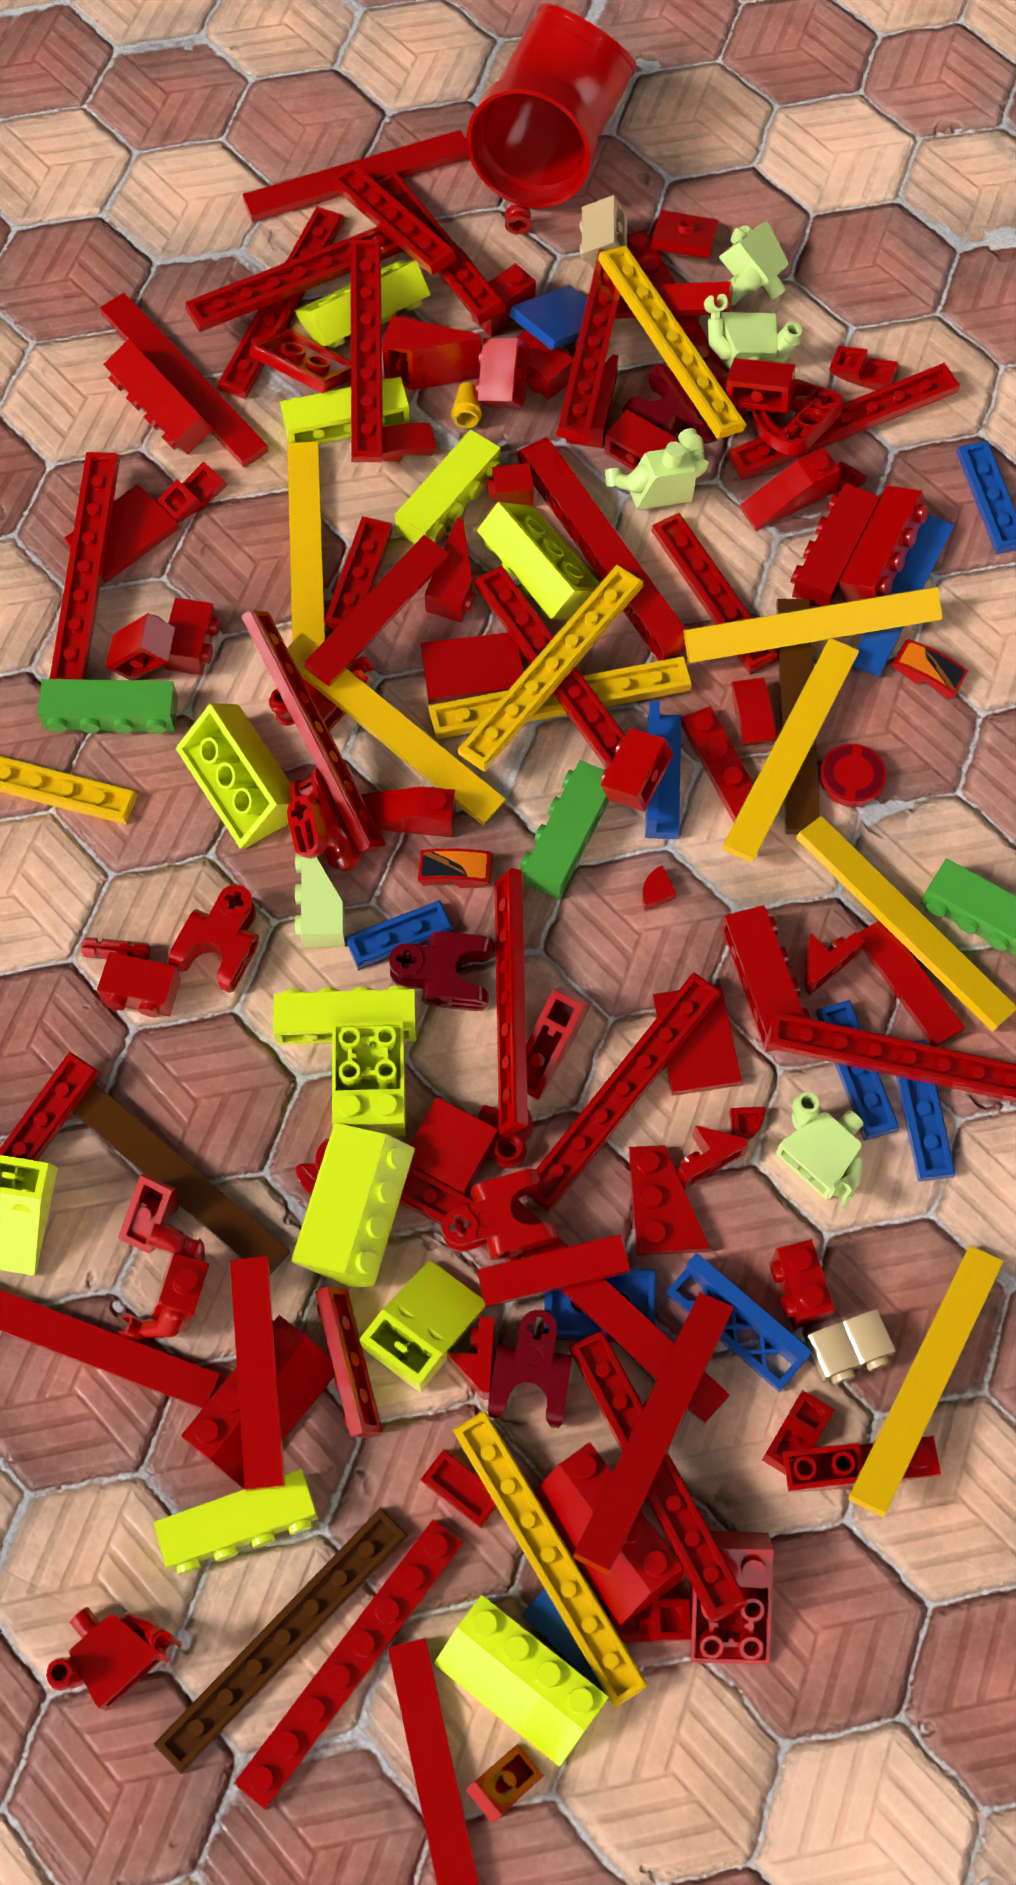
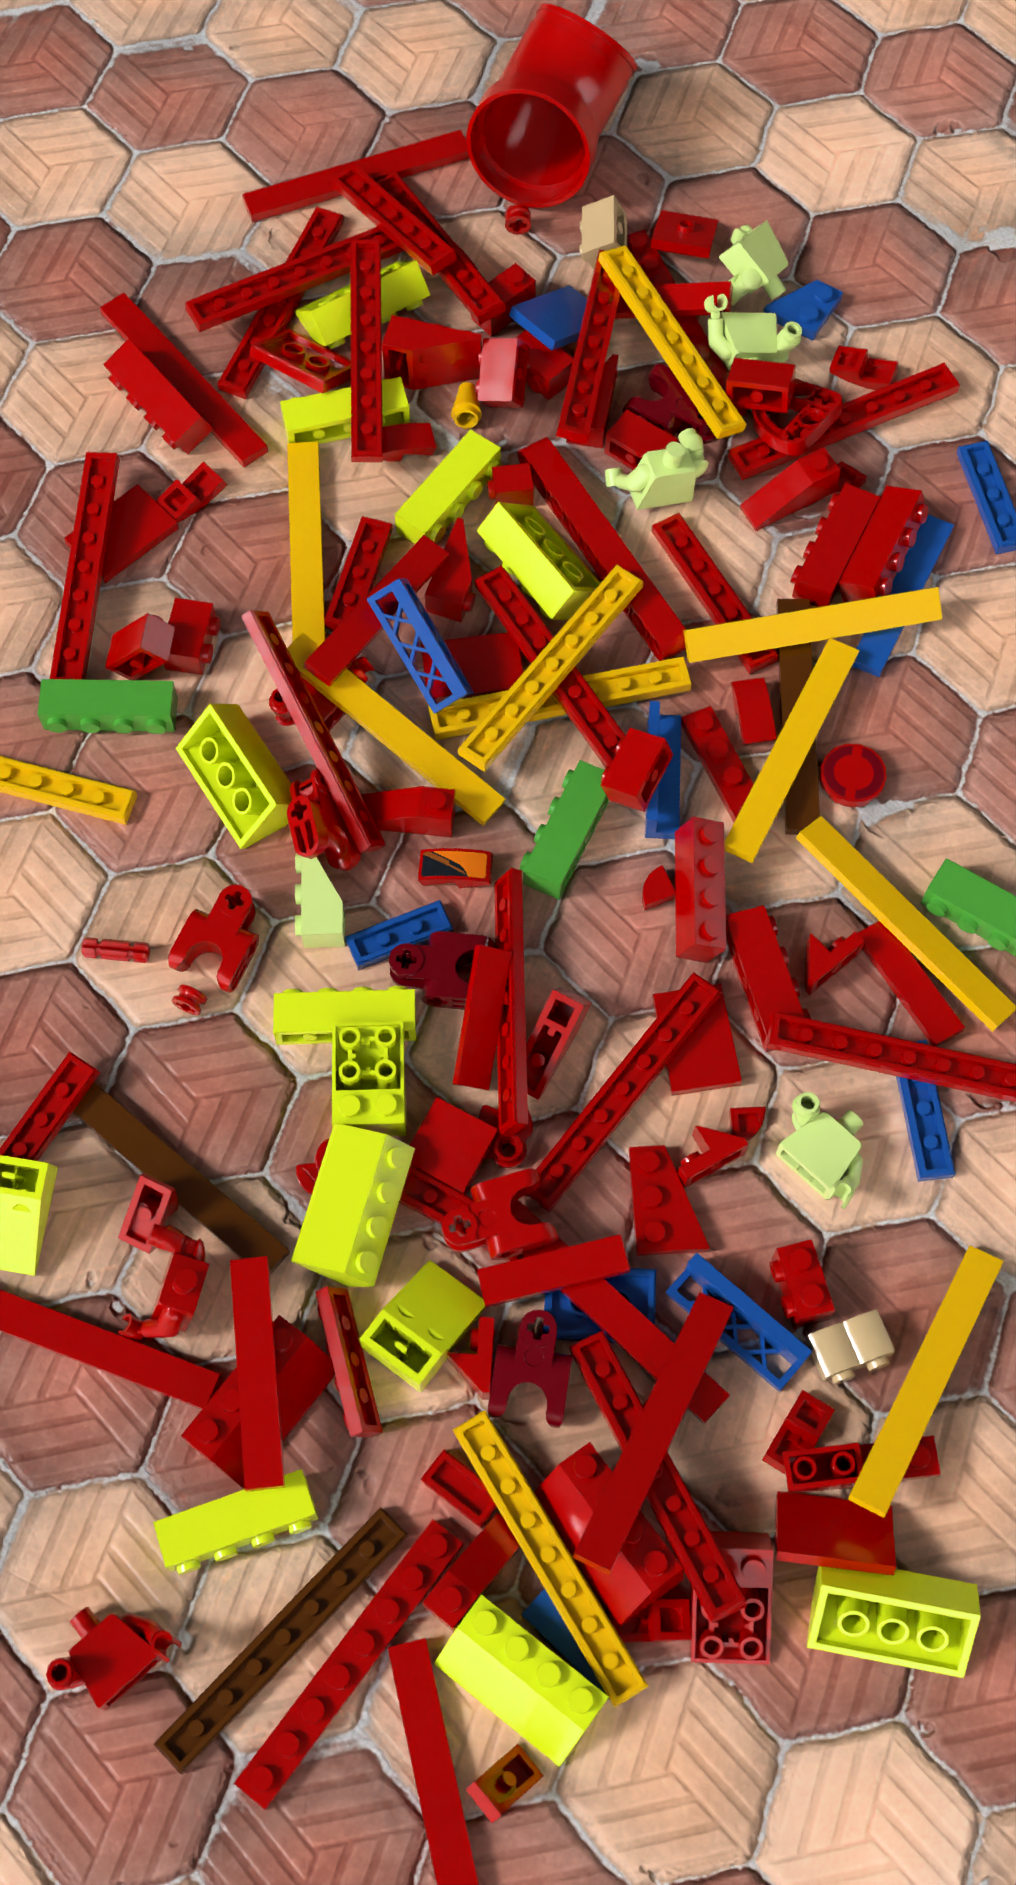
(138, 985): red brick -> none
(189, 1000): none -> red bush
(431, 639): none -> blue fence
(472, 1573): none -> red slope
(482, 1017): none -> red tile
(700, 890): none -> red brick
(807, 306): none -> blue wing
(833, 1534): none -> red tile
(861, 1086): blue tile -> none
(895, 1618): none -> neon yellow slope
(928, 665): slope -> none

